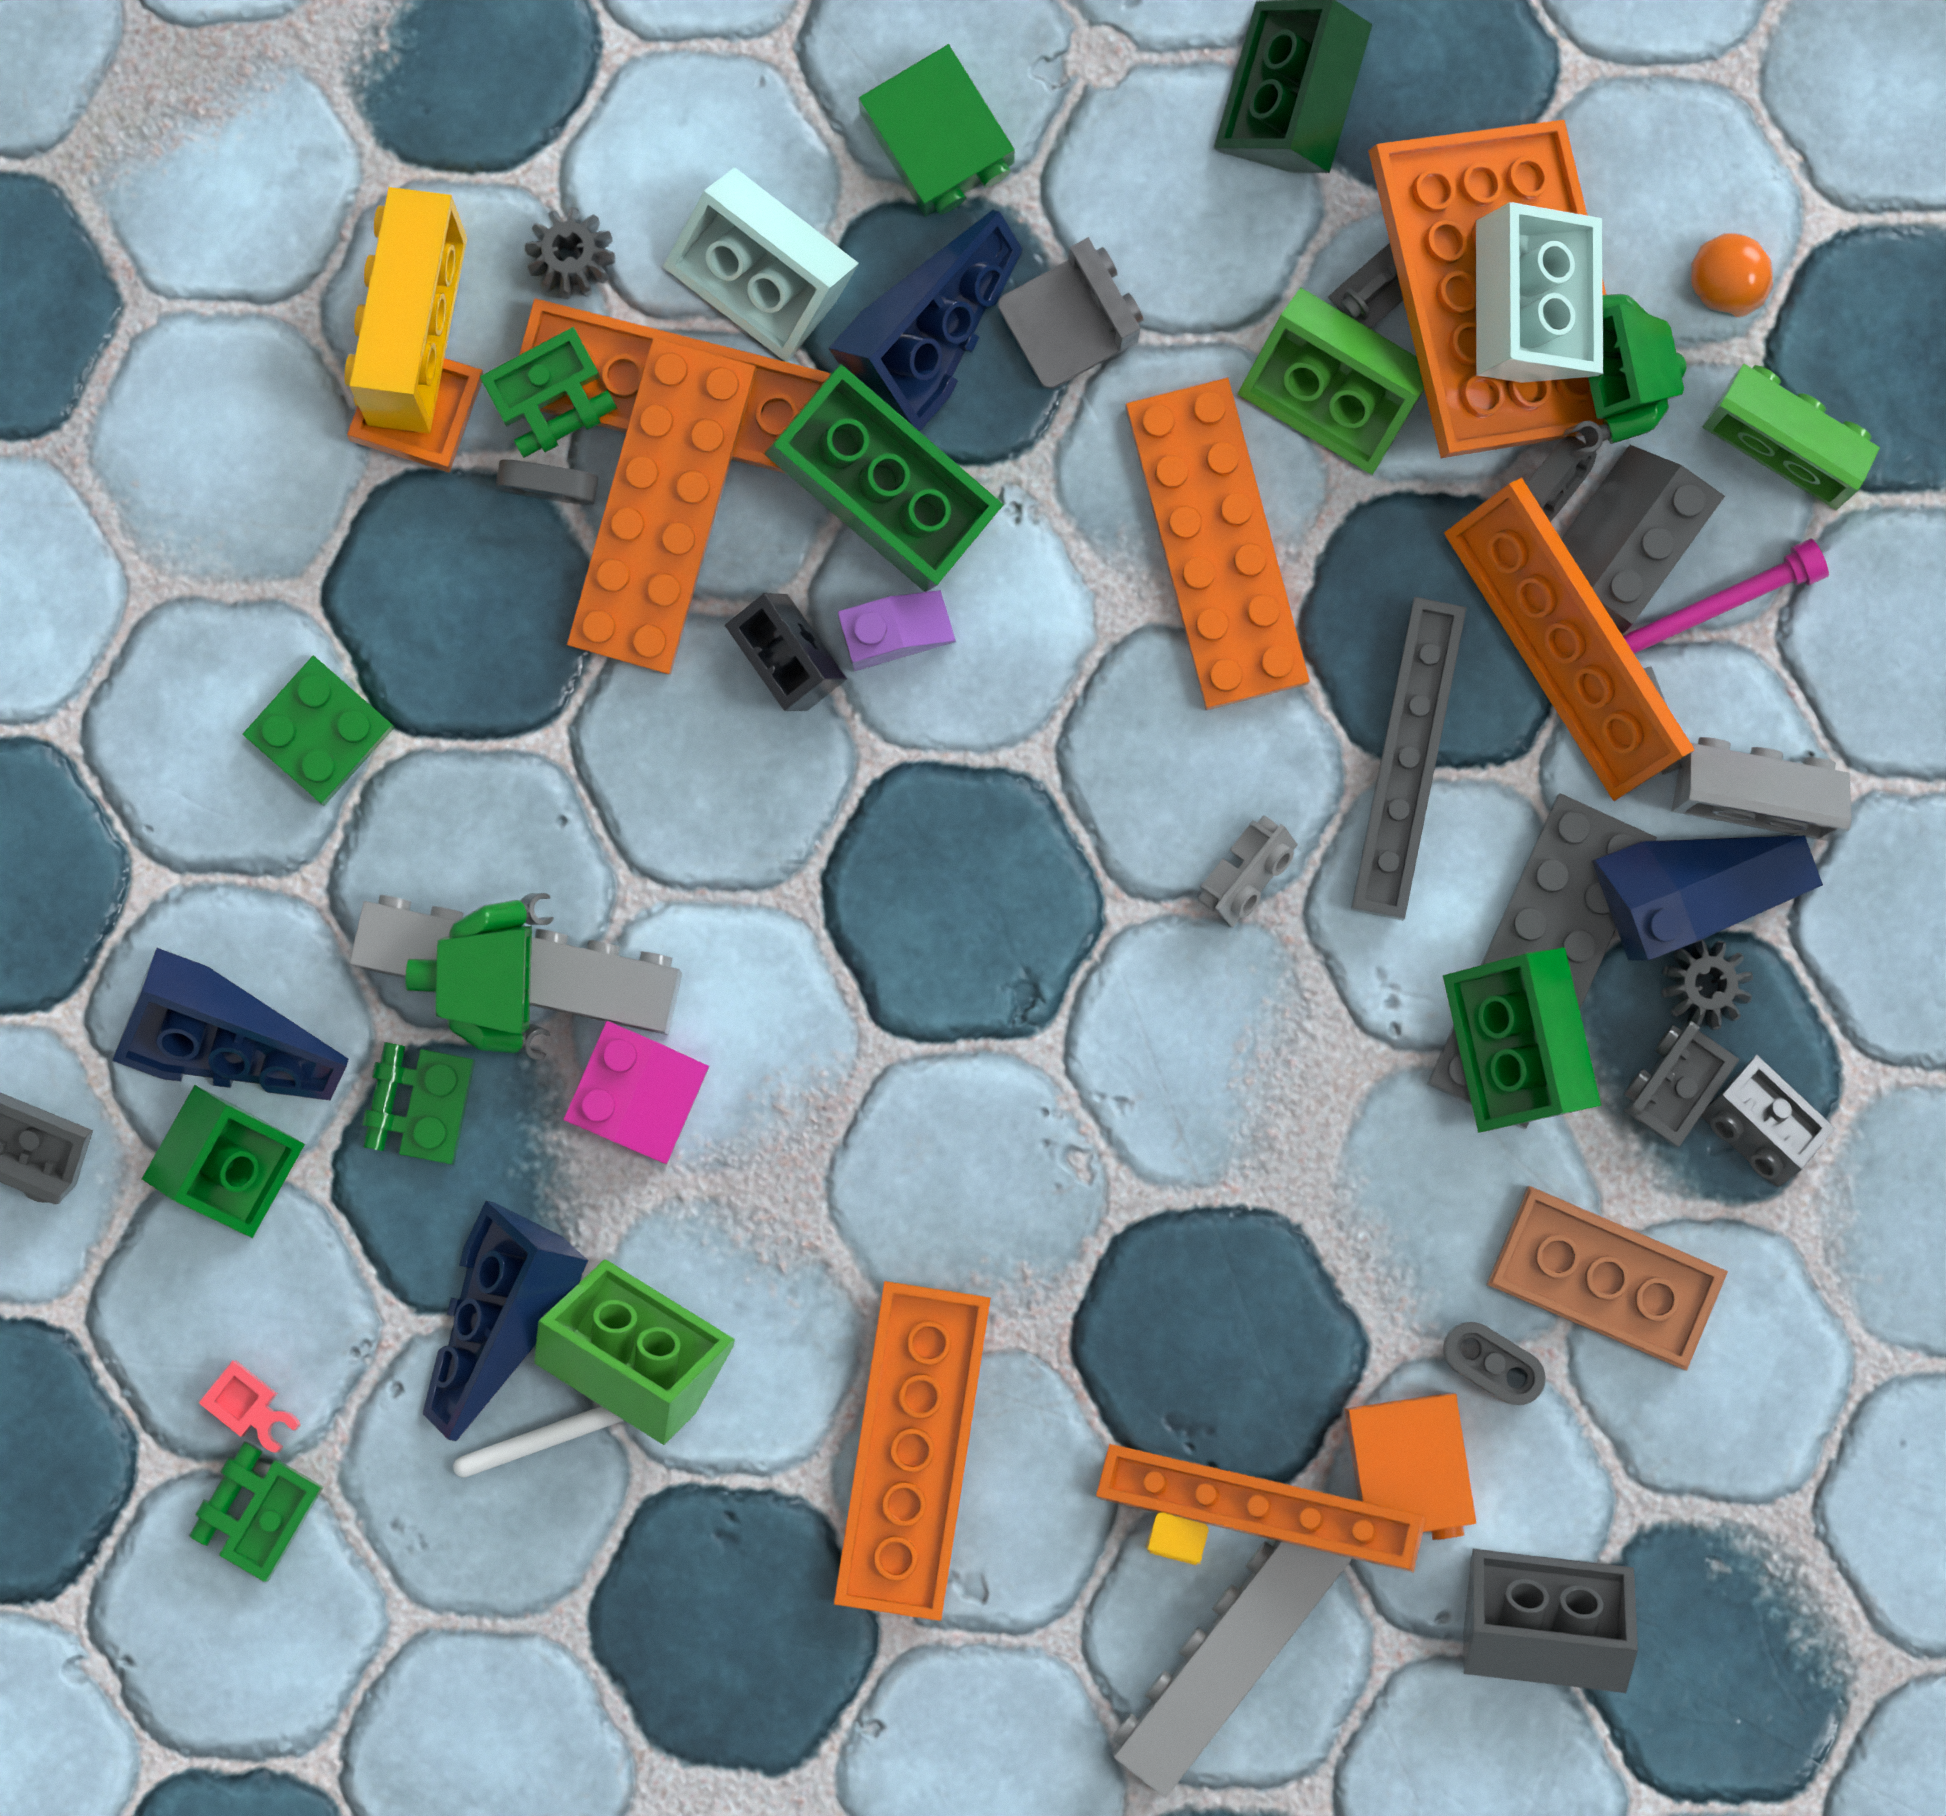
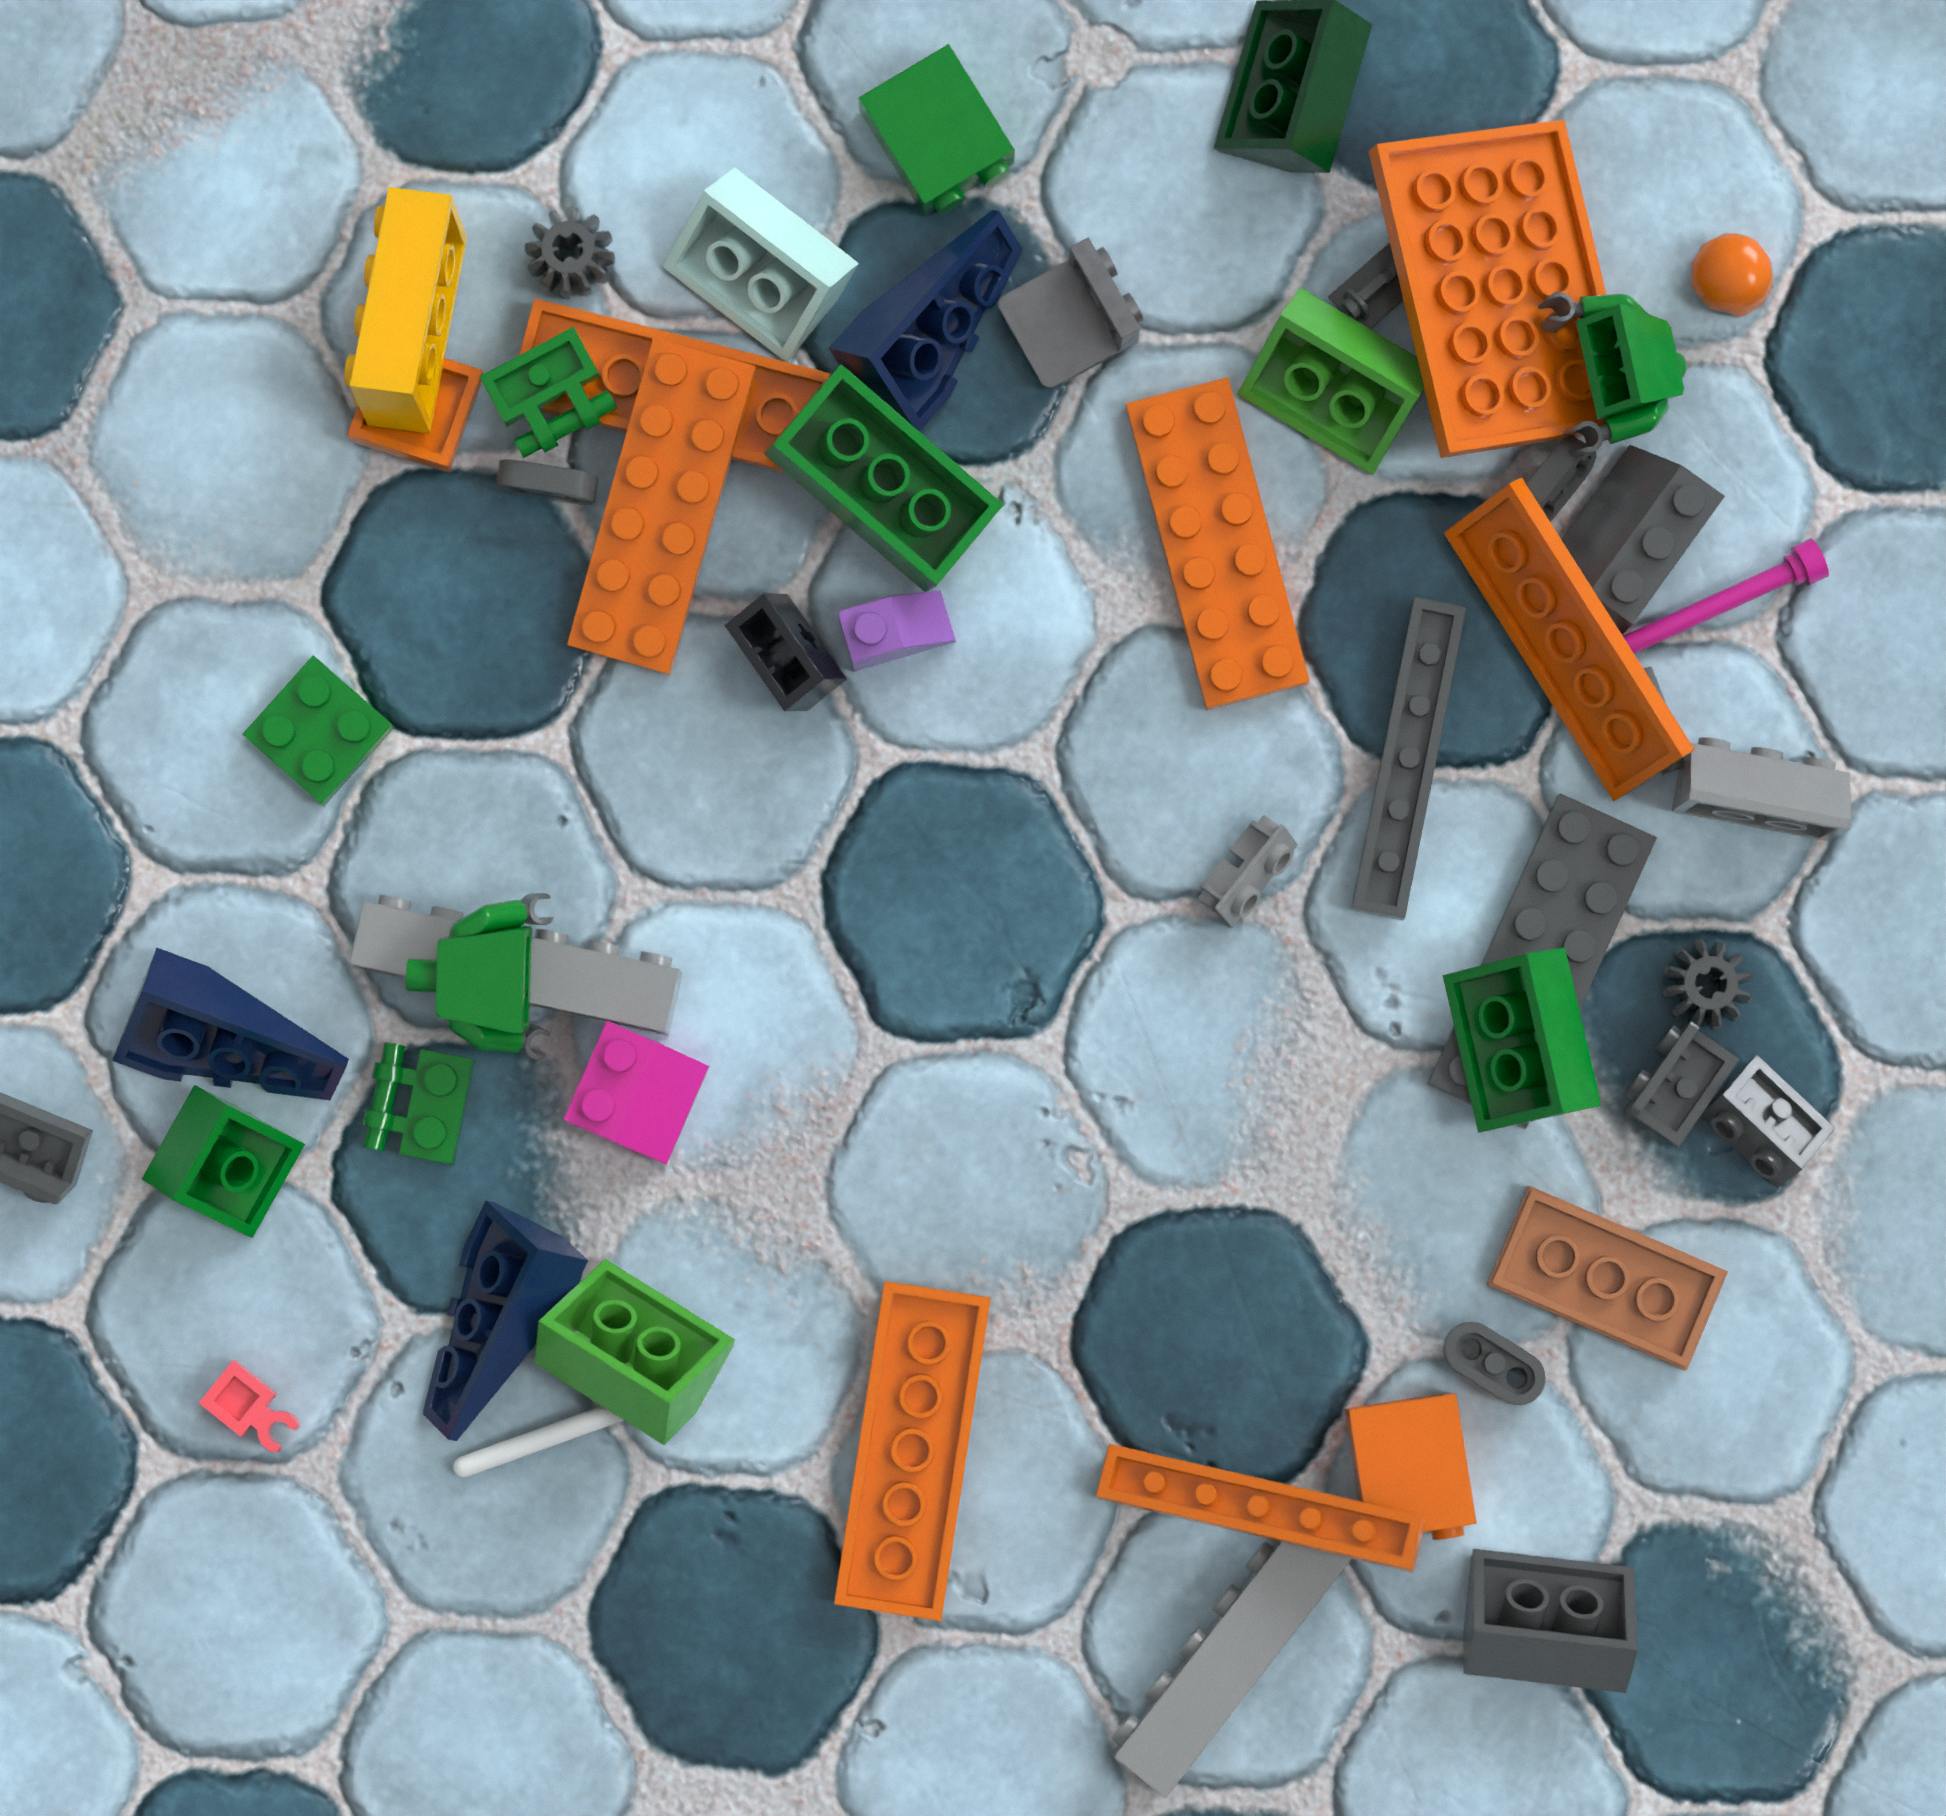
(270, 1519): green plate -> none
(1177, 1538): yellow slope -> none
(1538, 294): light aqua slope -> none
(1693, 888): dark blue wedge -> none
(1792, 436): bright green slope -> none

